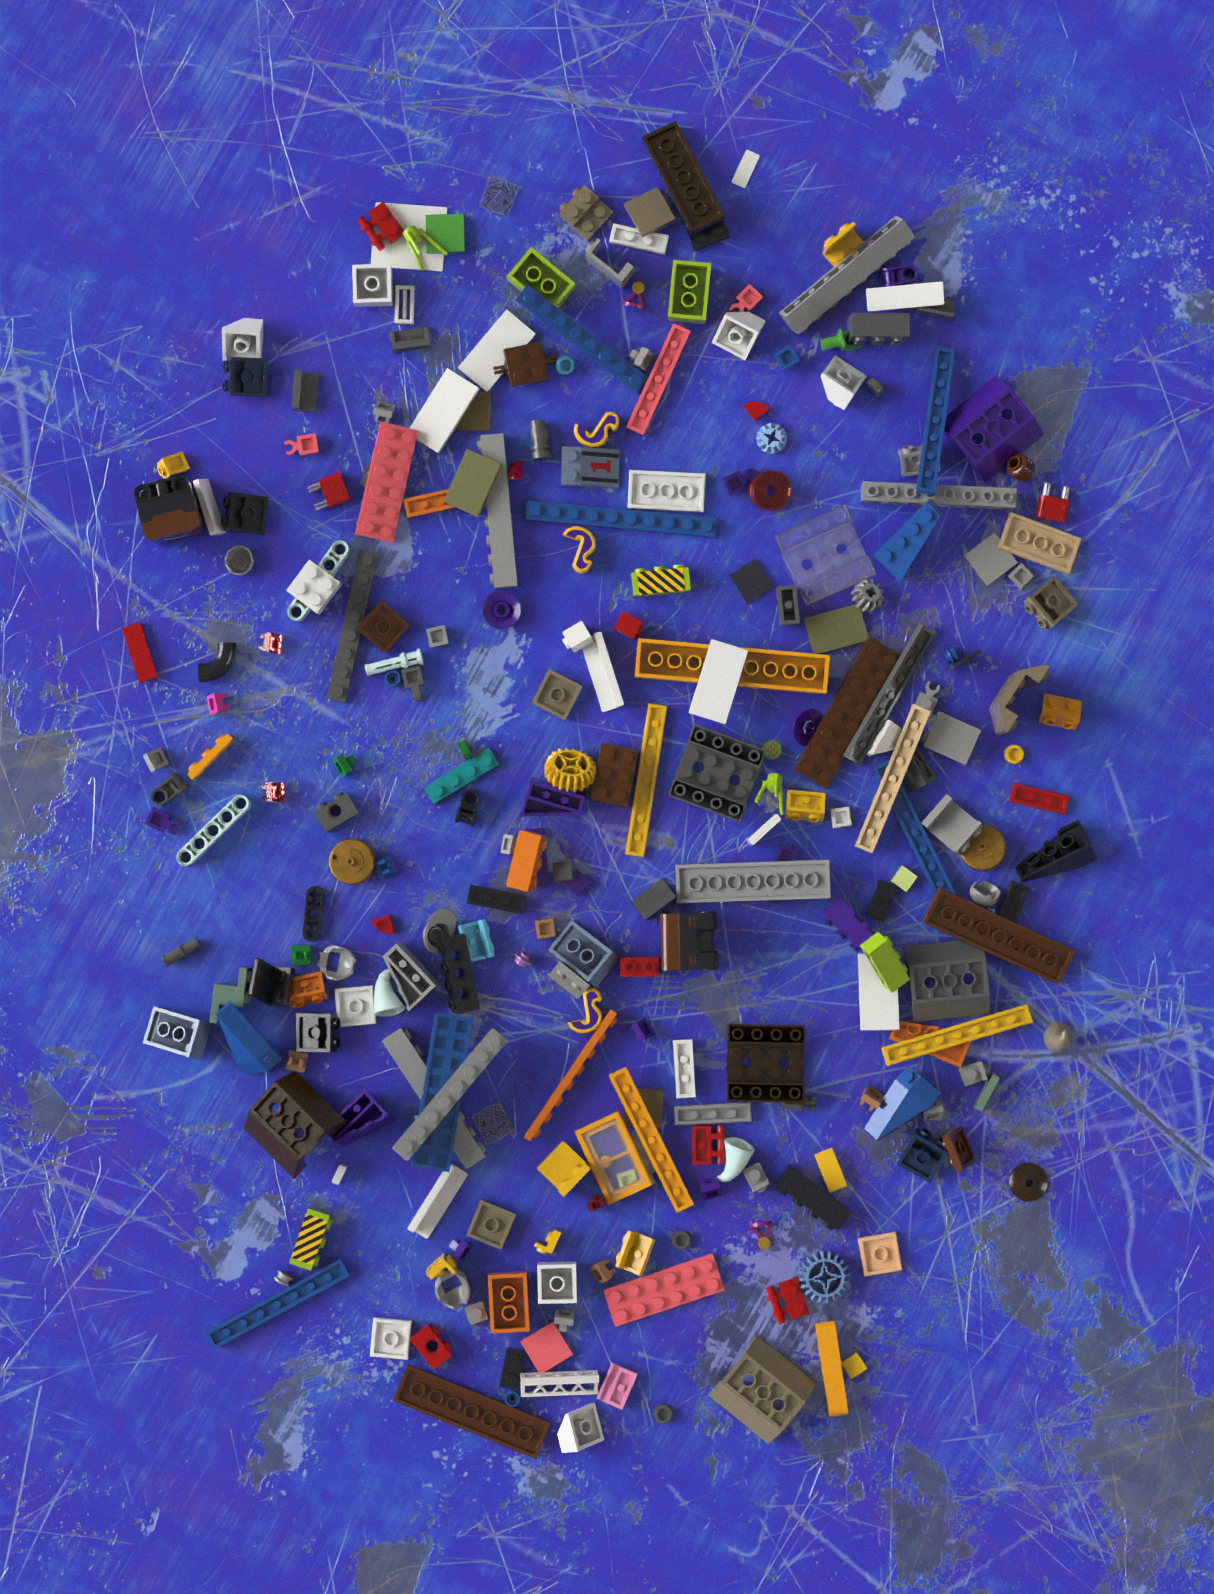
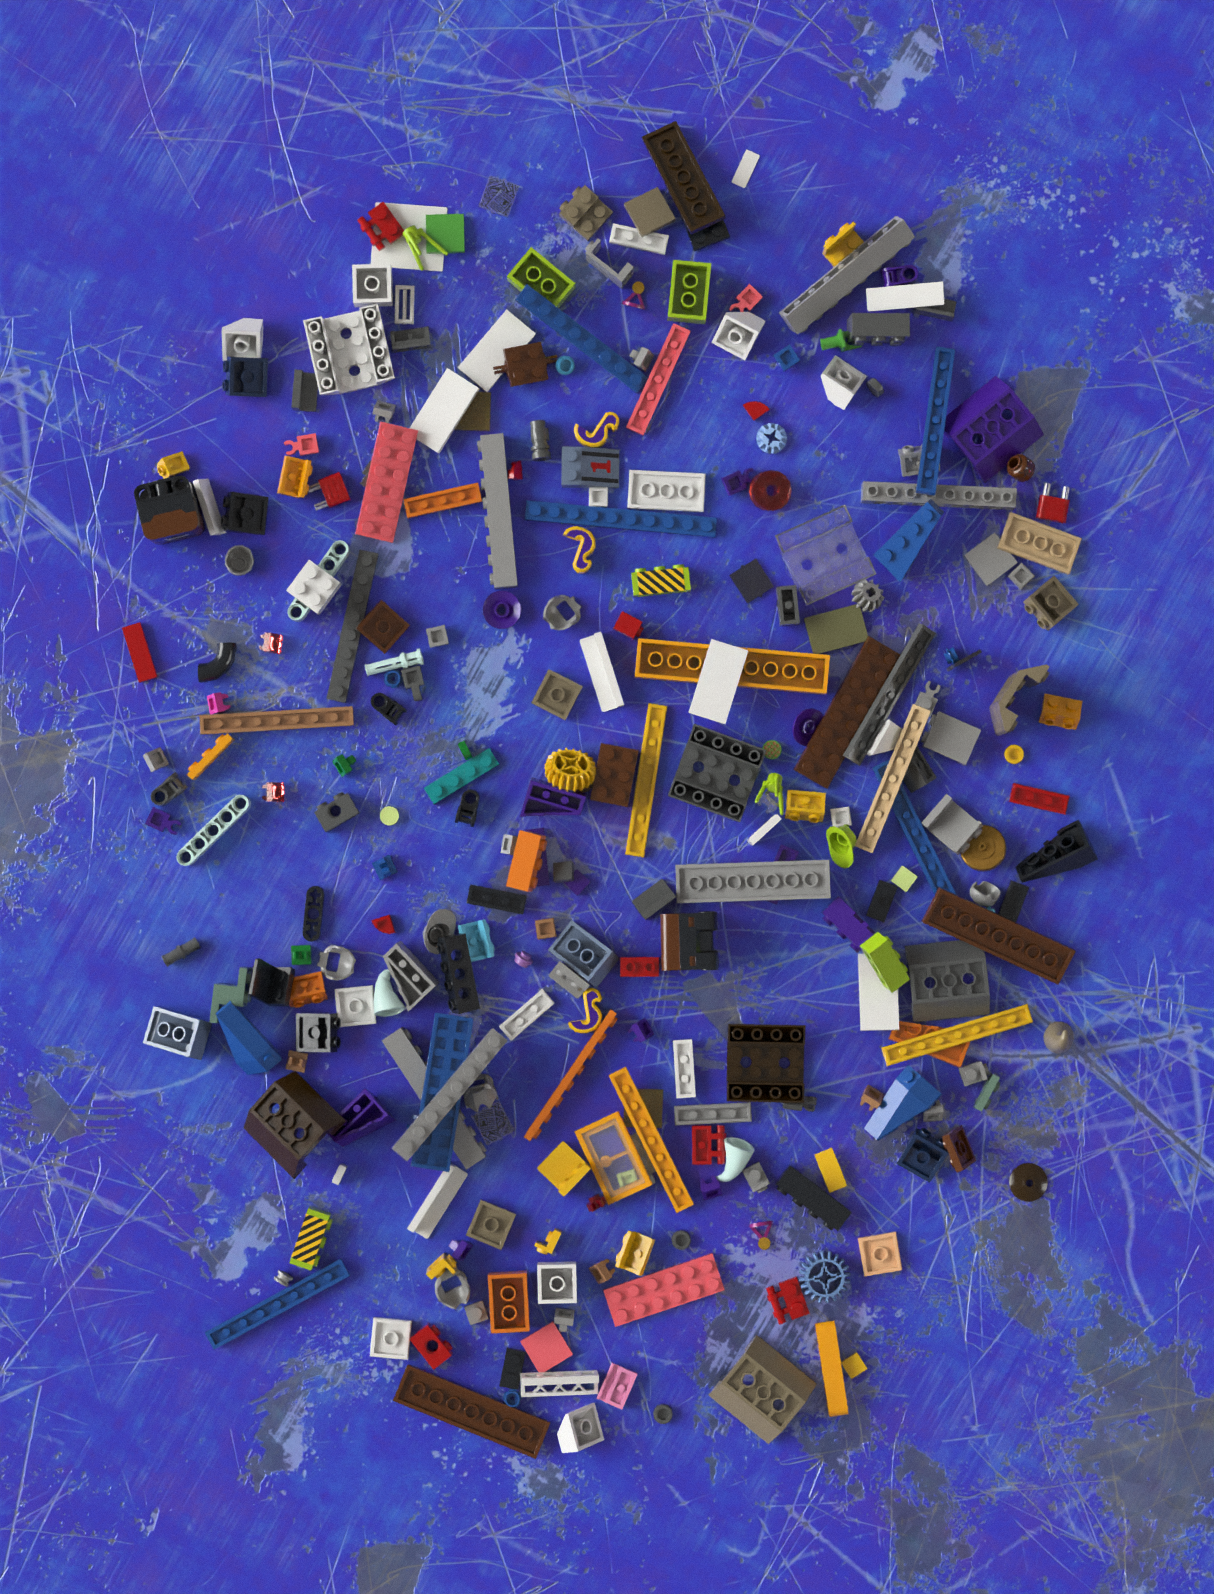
(276, 720): none -> medium nougat plate
(295, 477): none -> light orange bracket
(335, 356): none -> white slope
(352, 861): pearl gold wheel -> none
(389, 708): none -> black piece
(389, 815): none -> yellowish green tile
(472, 483): olive tile -> none
(481, 1094): none -> light grey helmet
(526, 1014): none -> white tile
(555, 618): none -> light grey helmet
(577, 637): white brick -> none
(598, 496): none -> white tile
(841, 845): none -> lime piece

